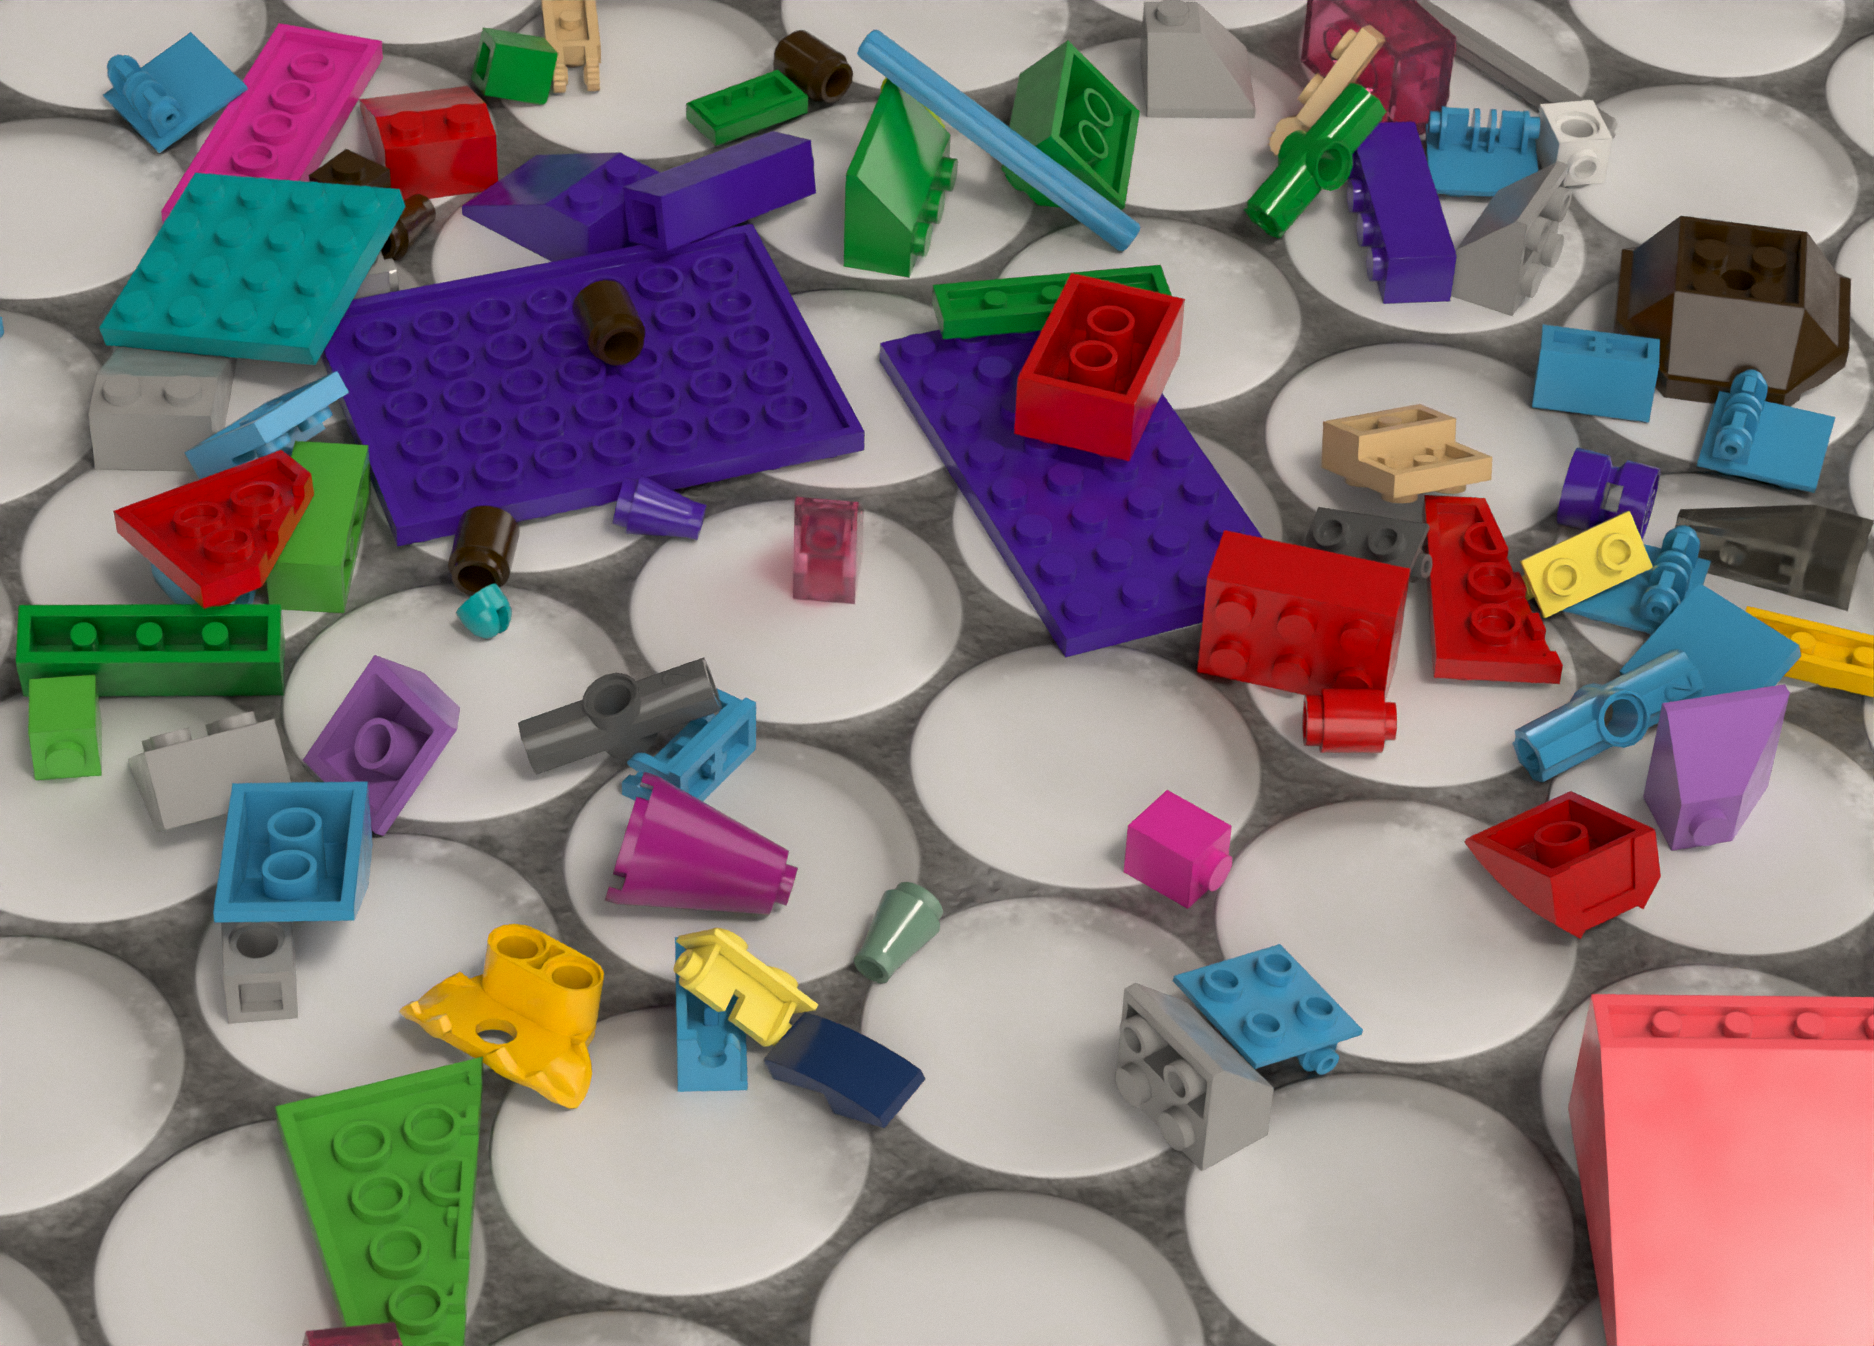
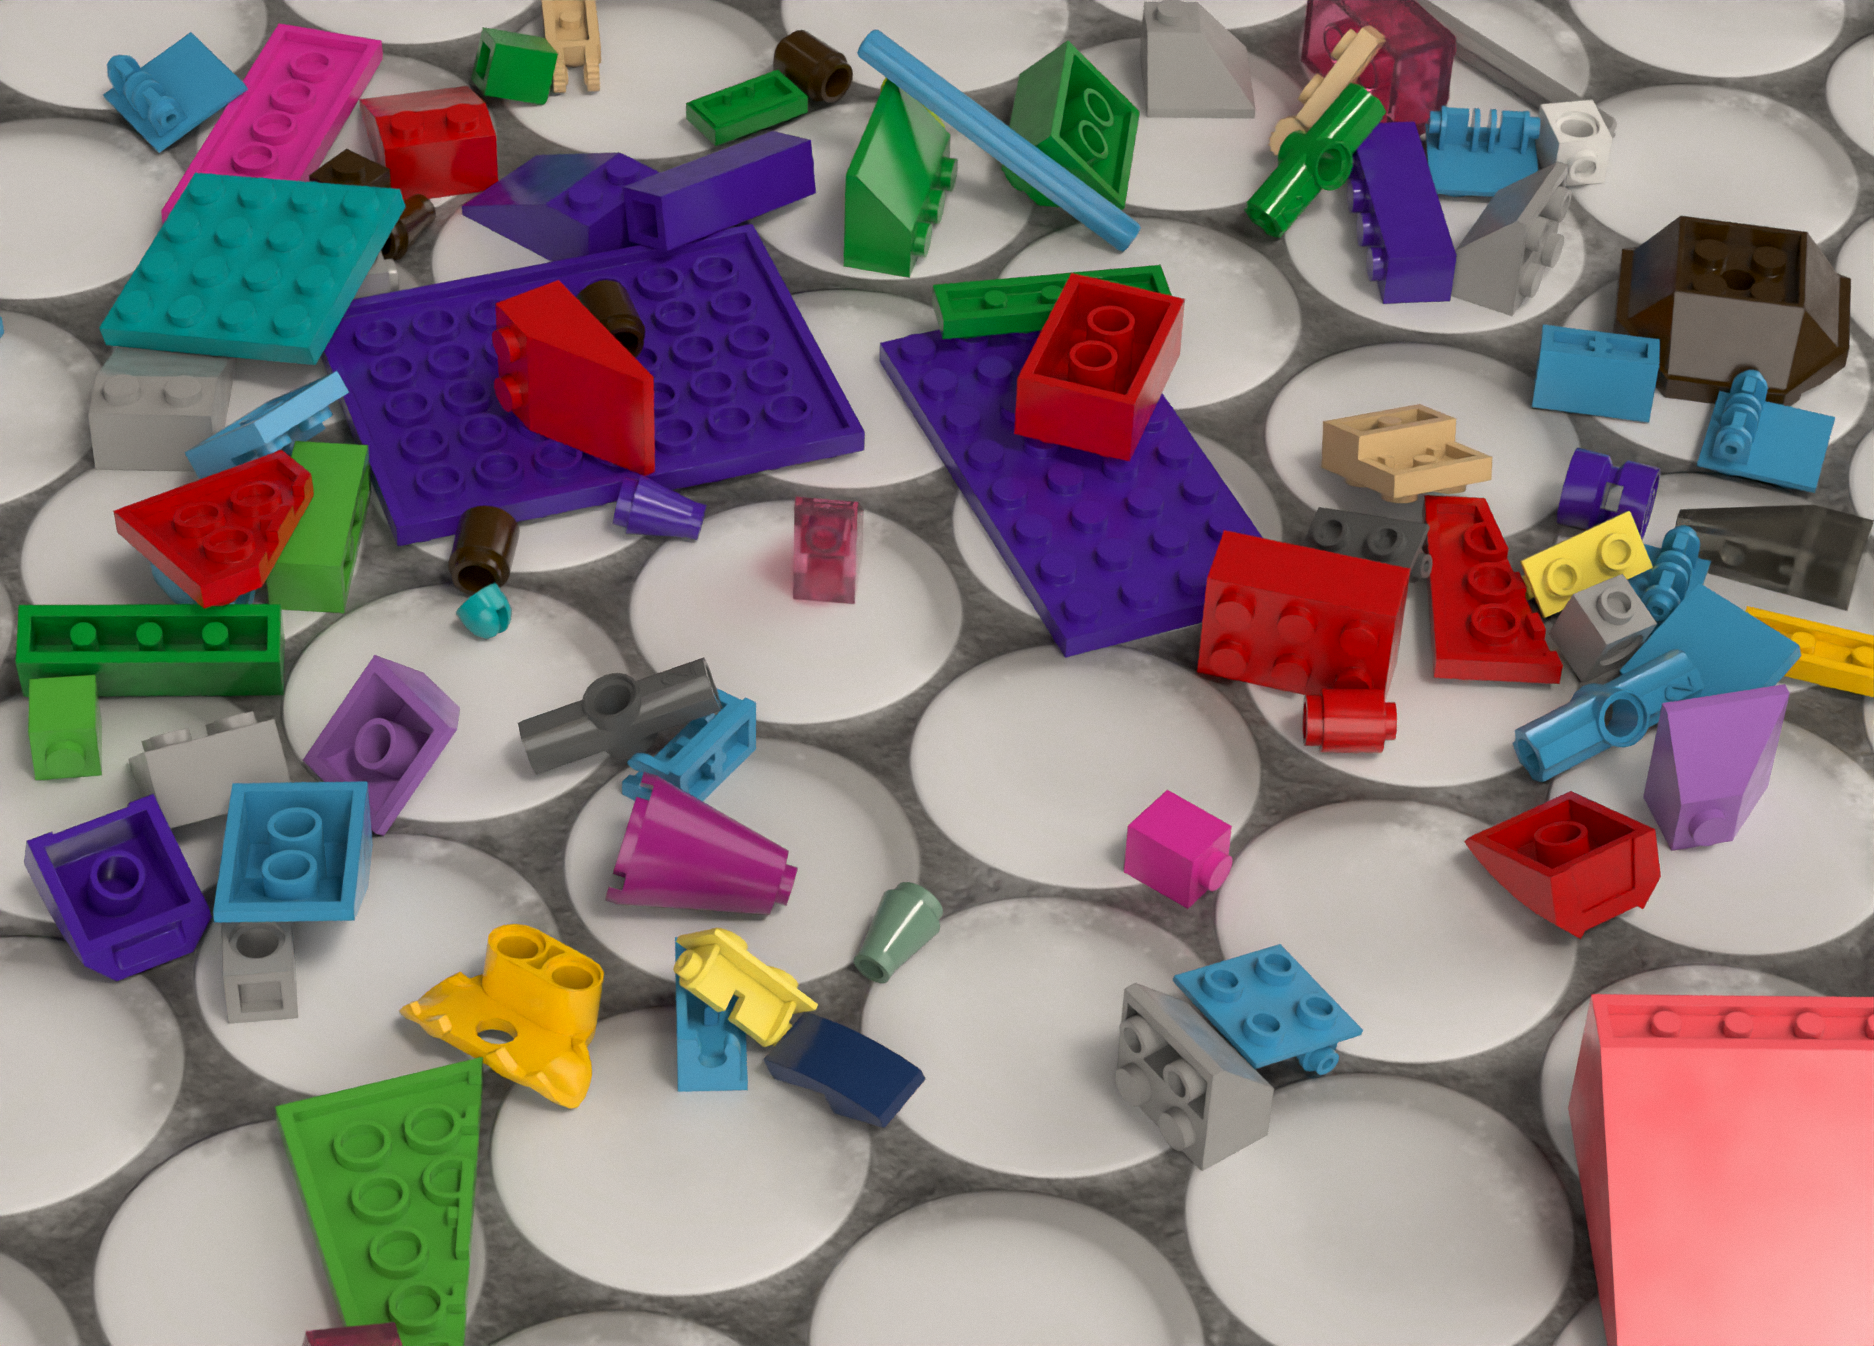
(120, 890): none -> dark purple slope
(573, 378): none -> red slope
(1602, 627): none -> light grey brick

